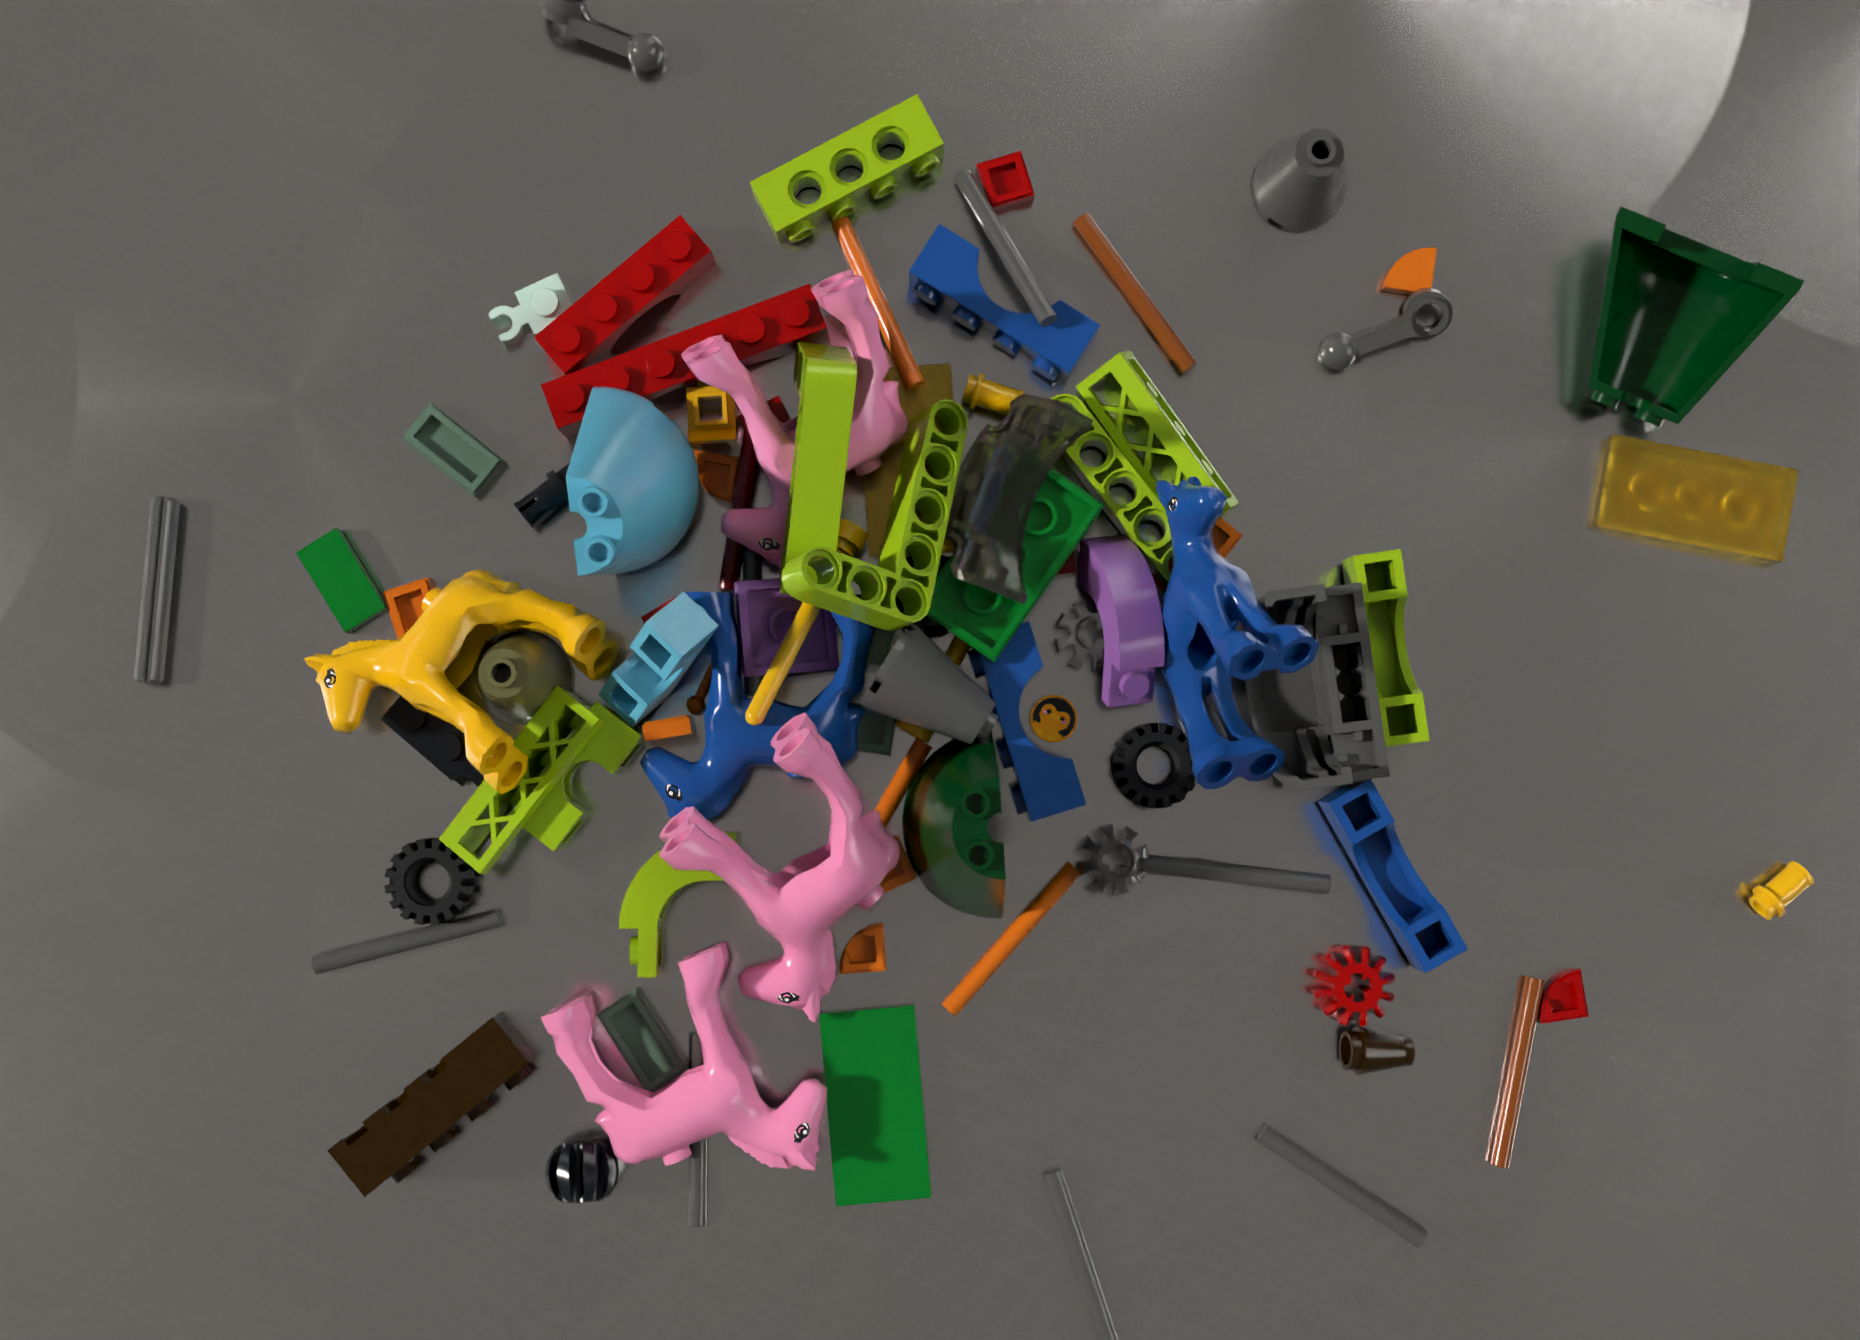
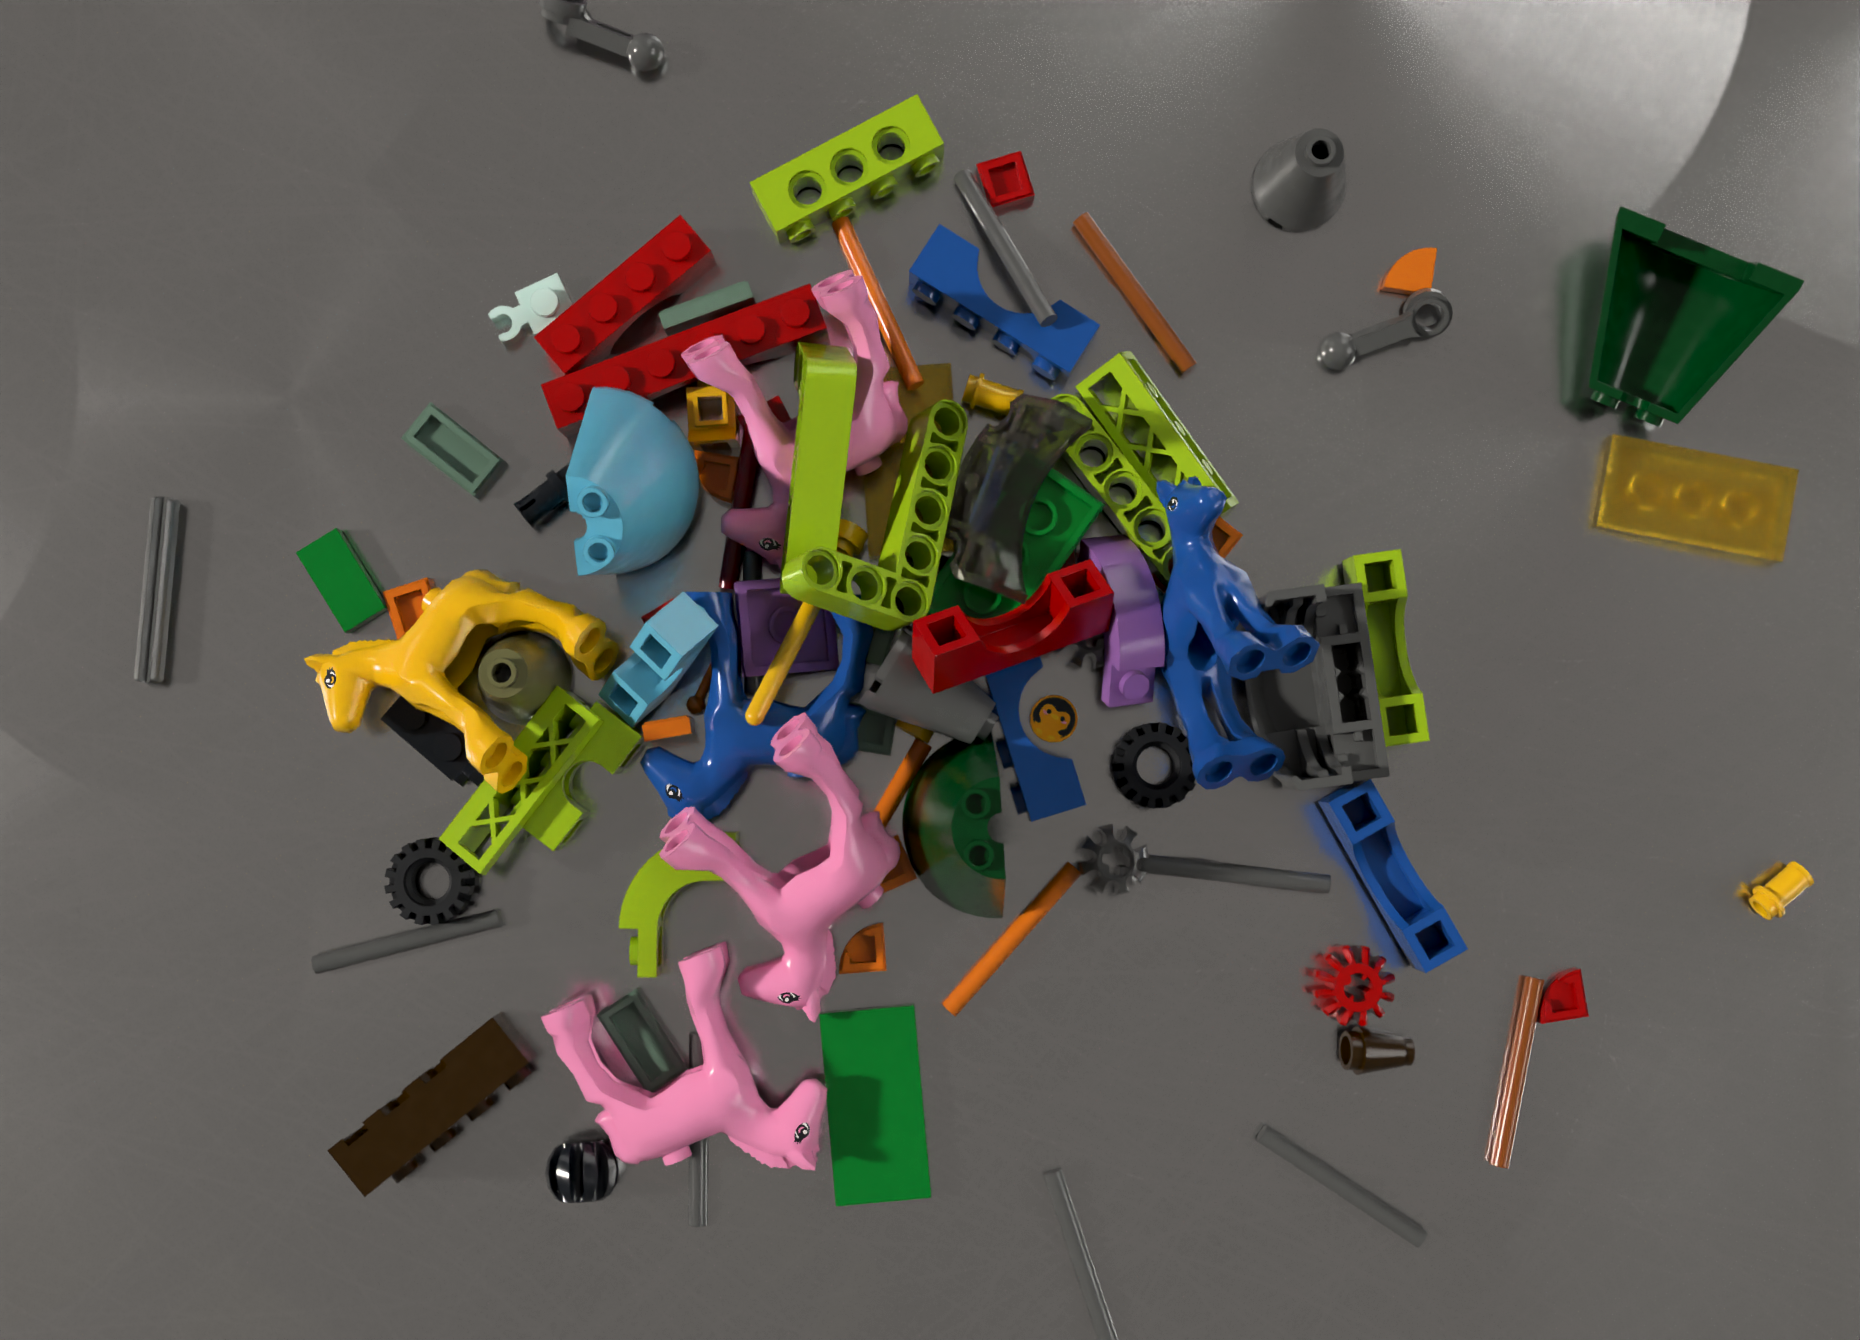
(706, 308): none -> sand green tile
(1064, 610): none -> red arch

